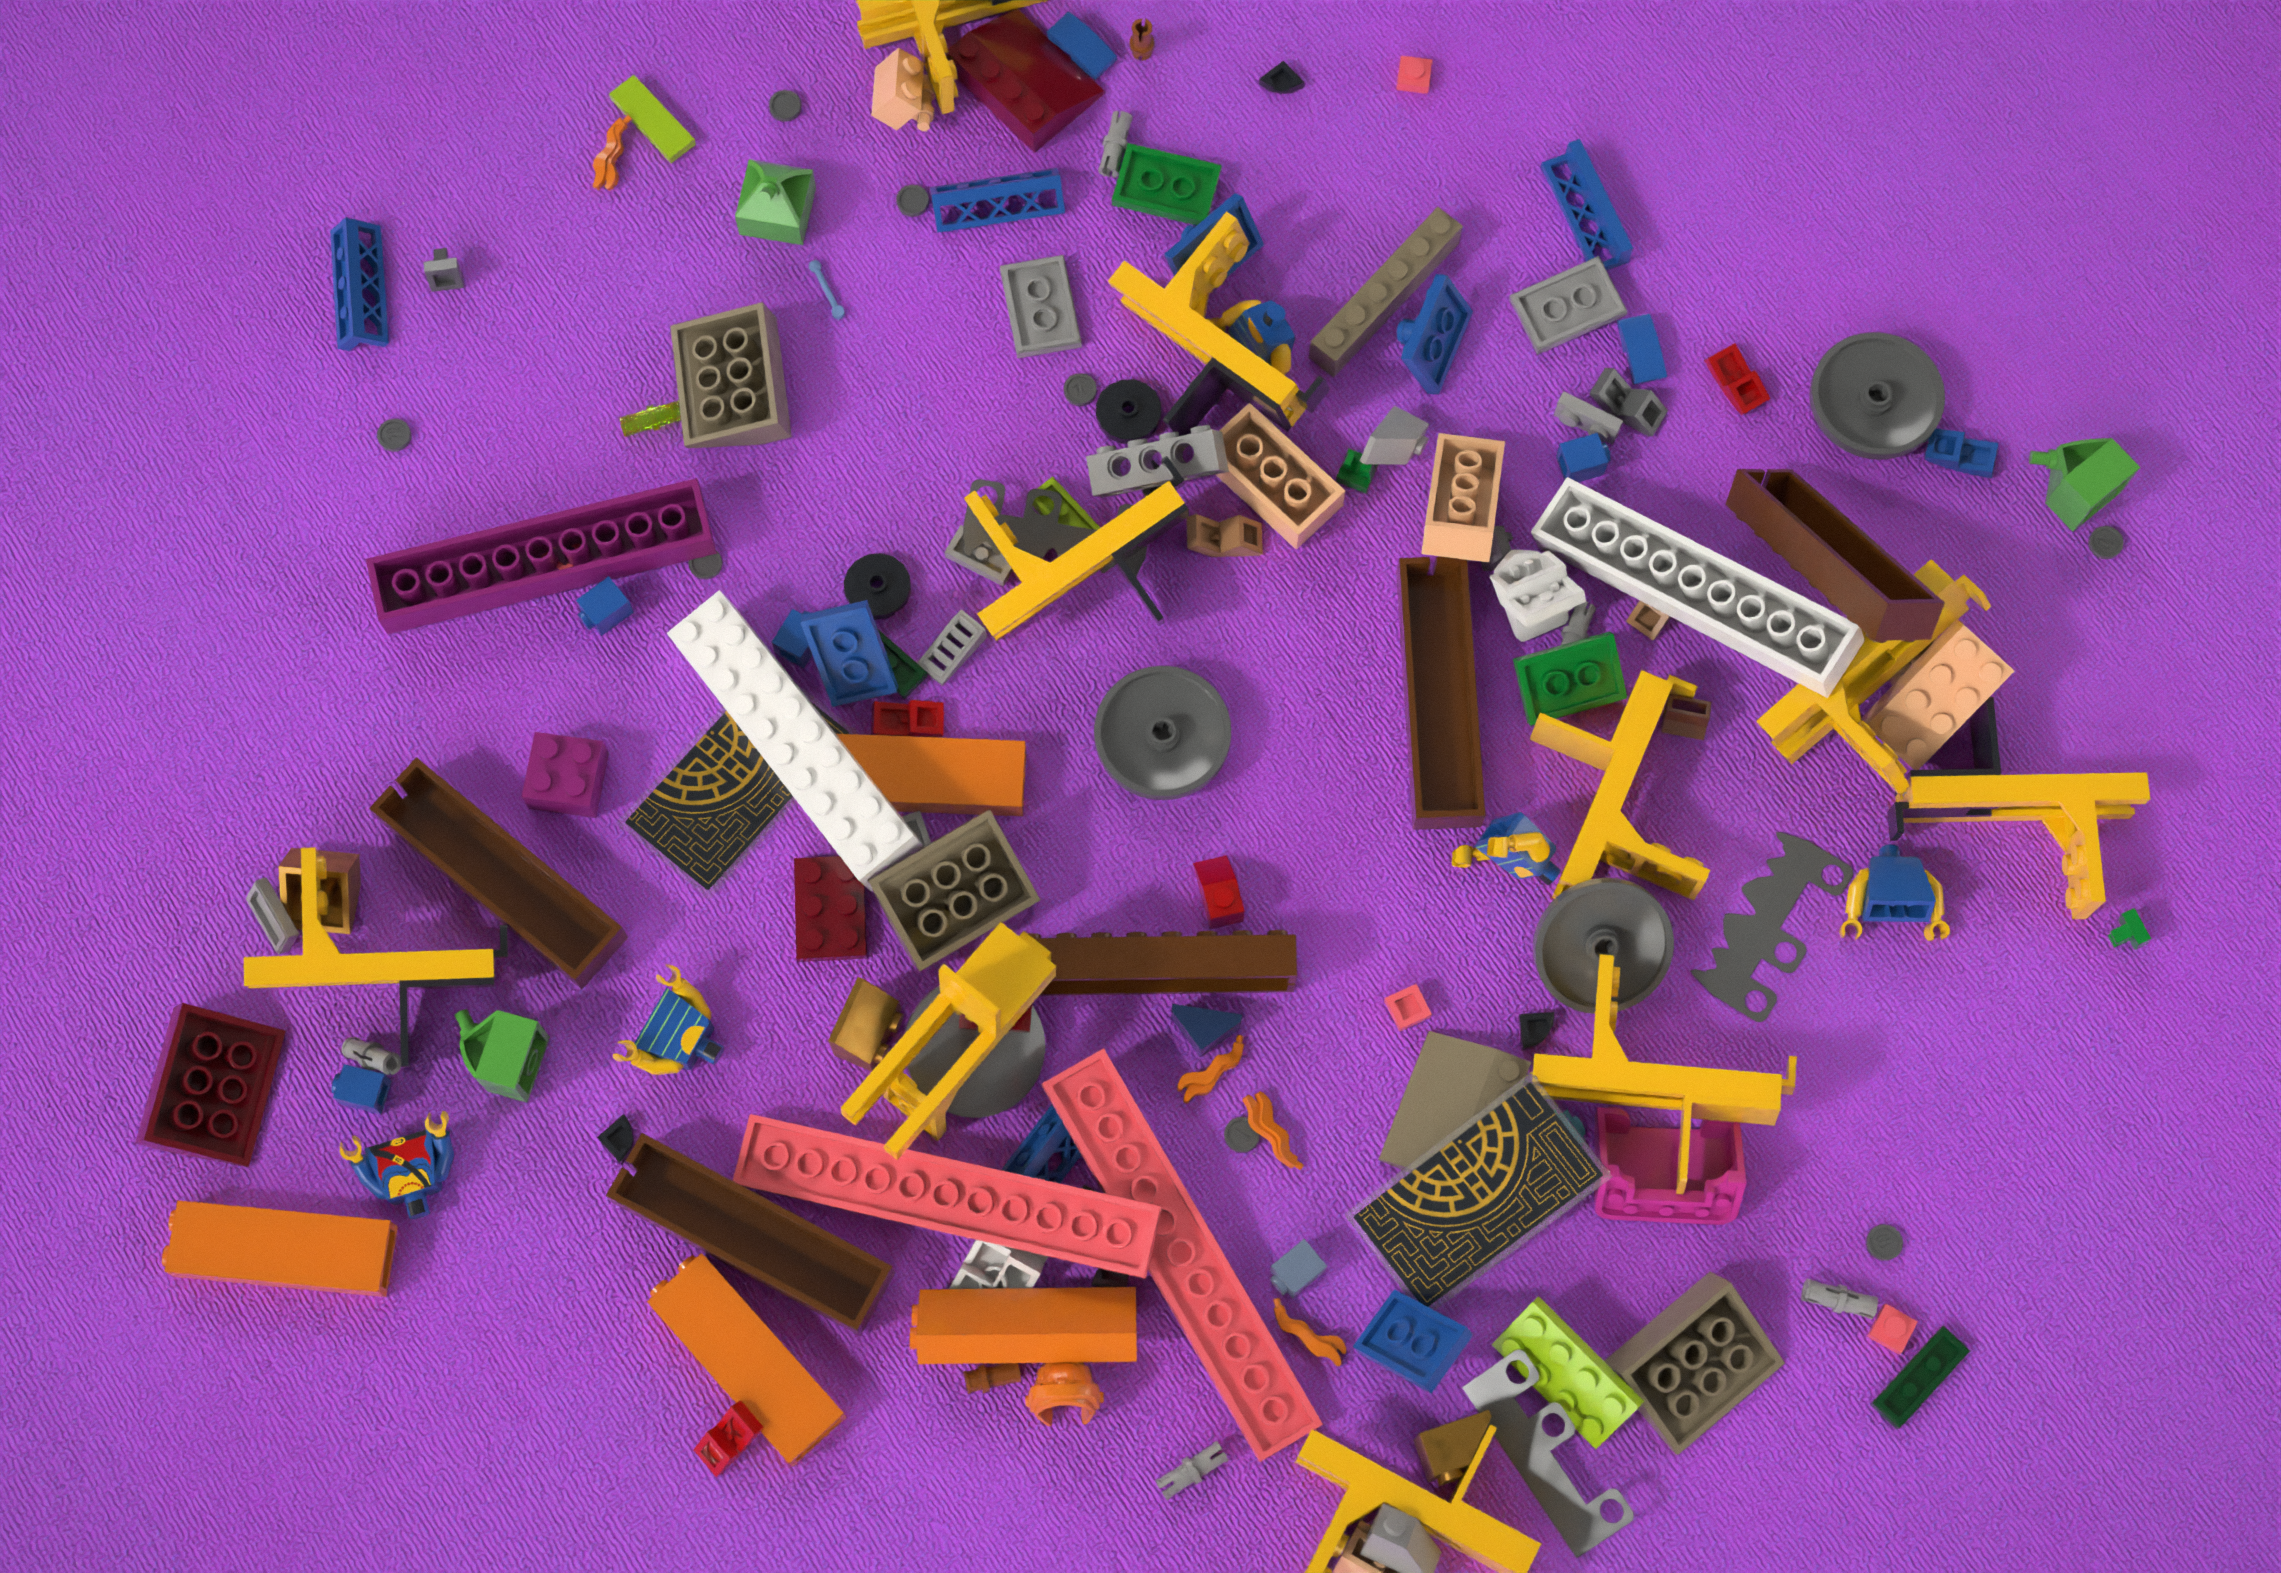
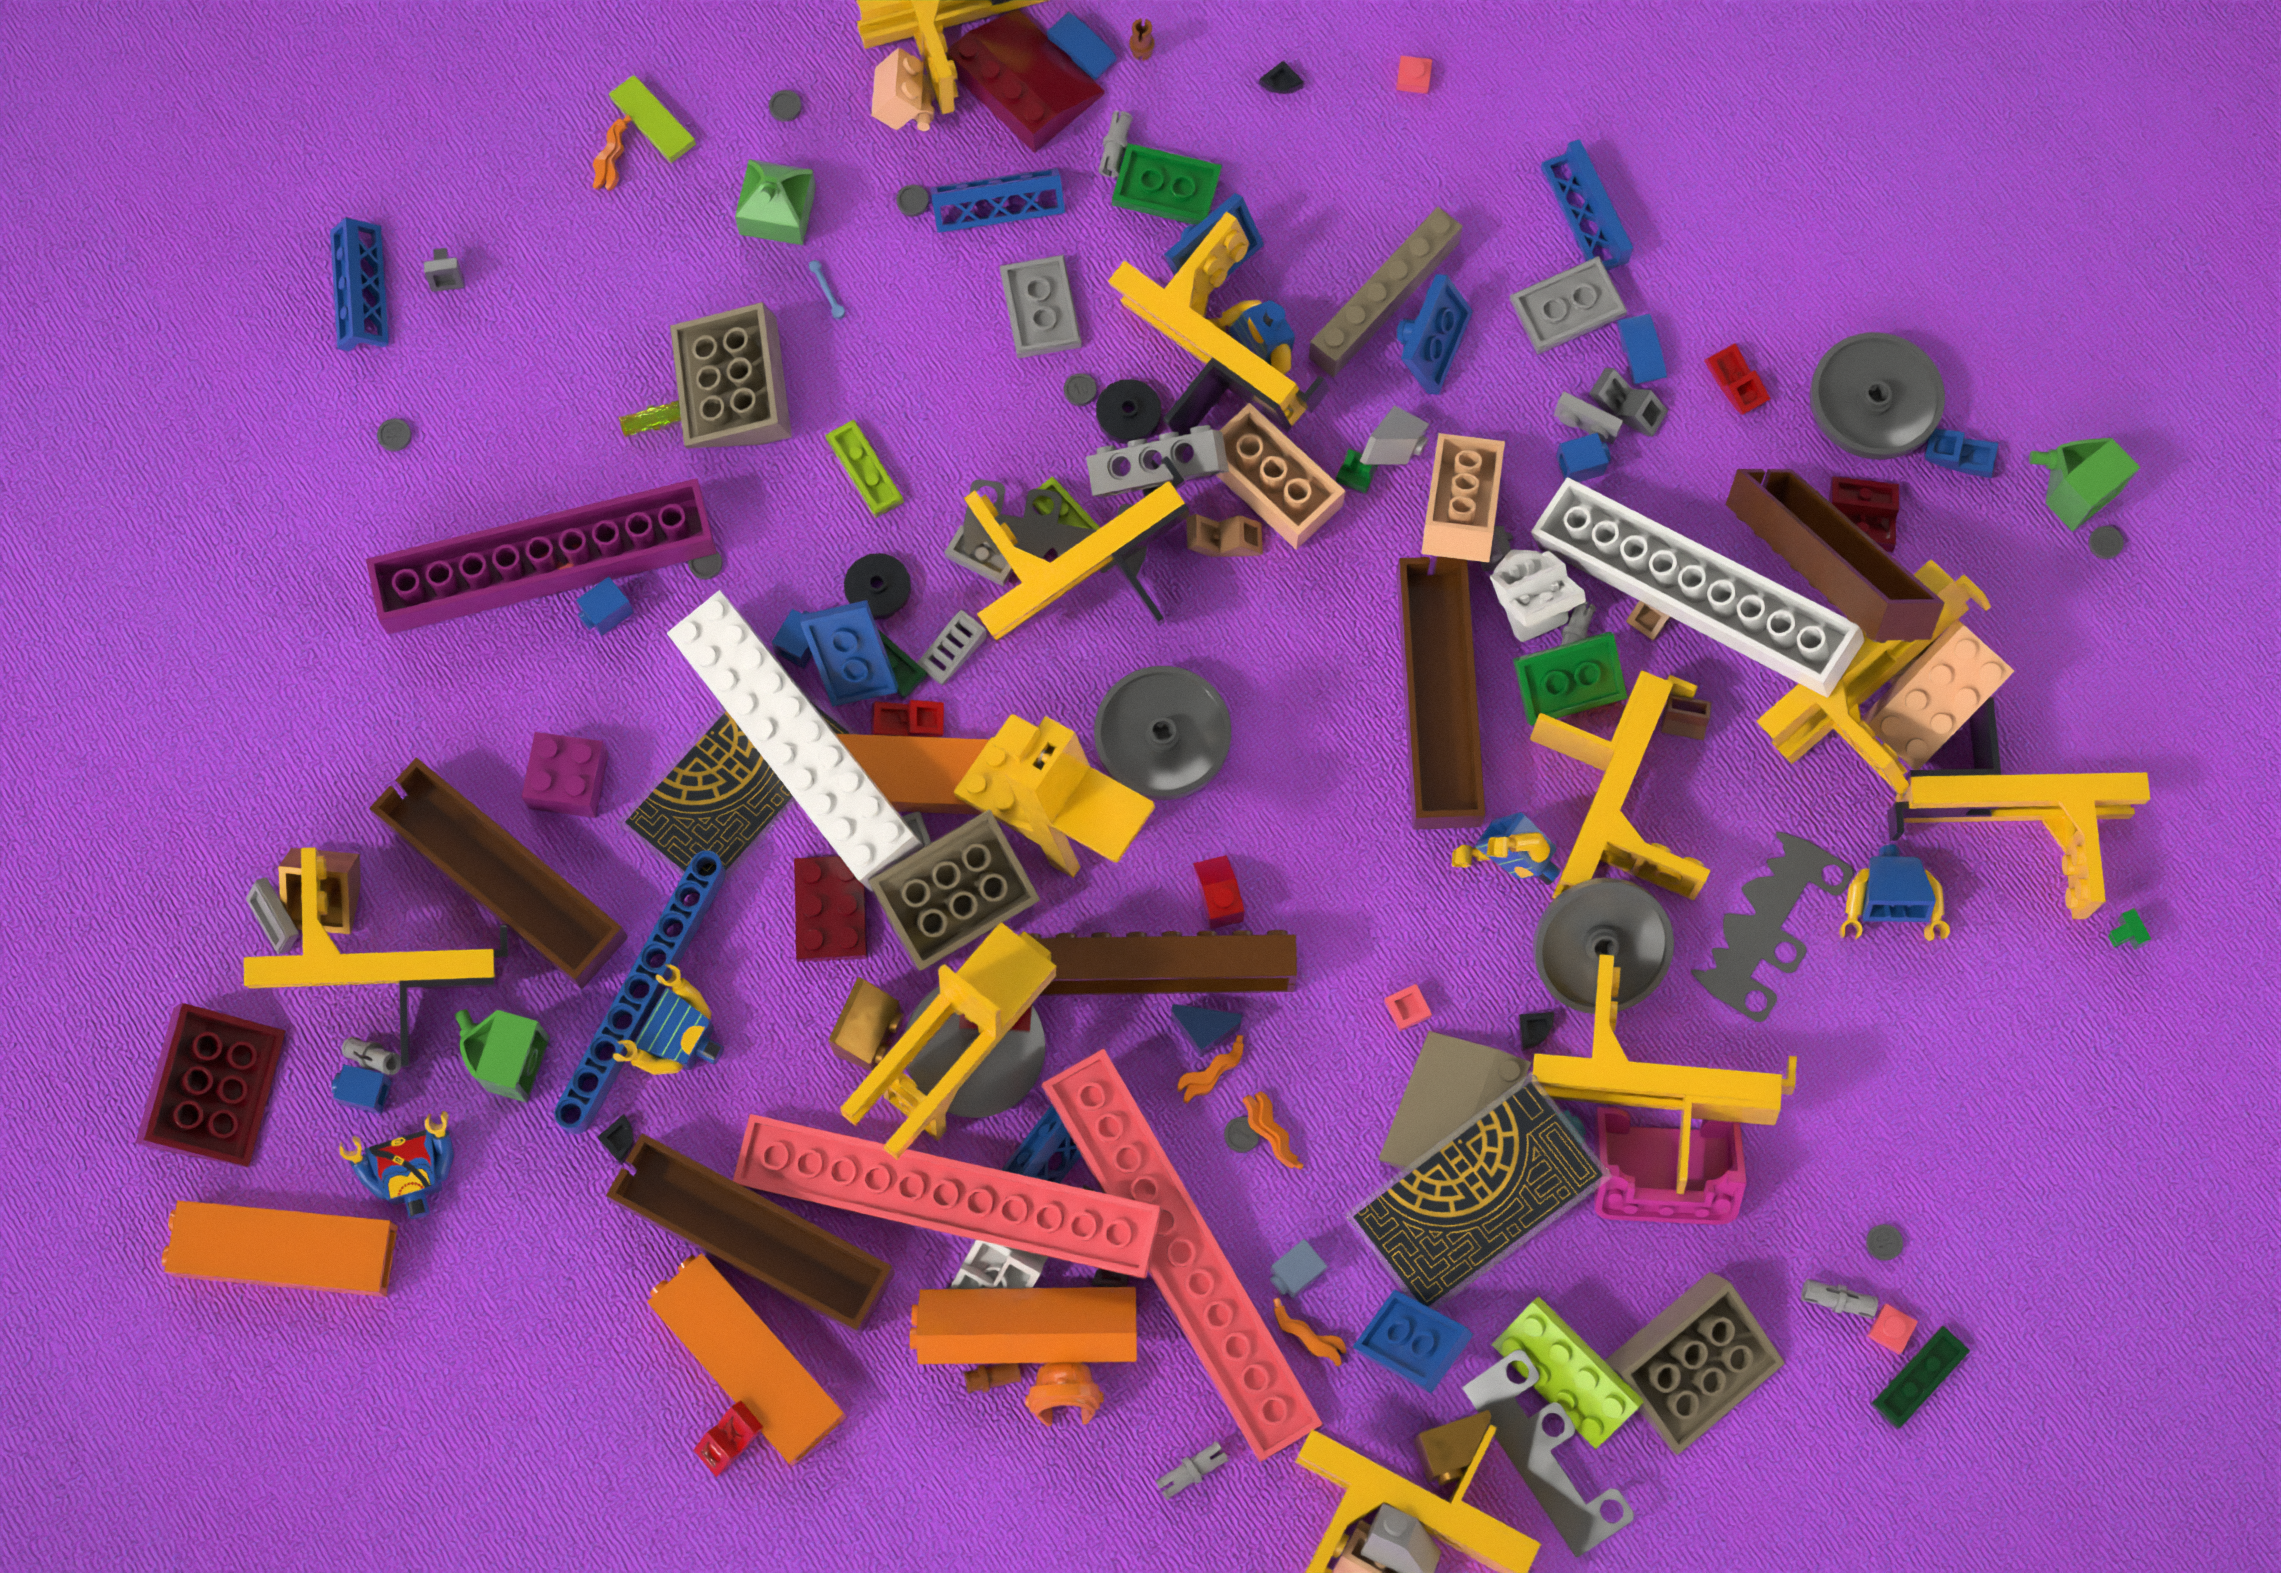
(640, 974): none -> blue beam
(864, 468): none -> lime tile
(1047, 790): none -> yellow piece
(1869, 506): none -> dark red slope

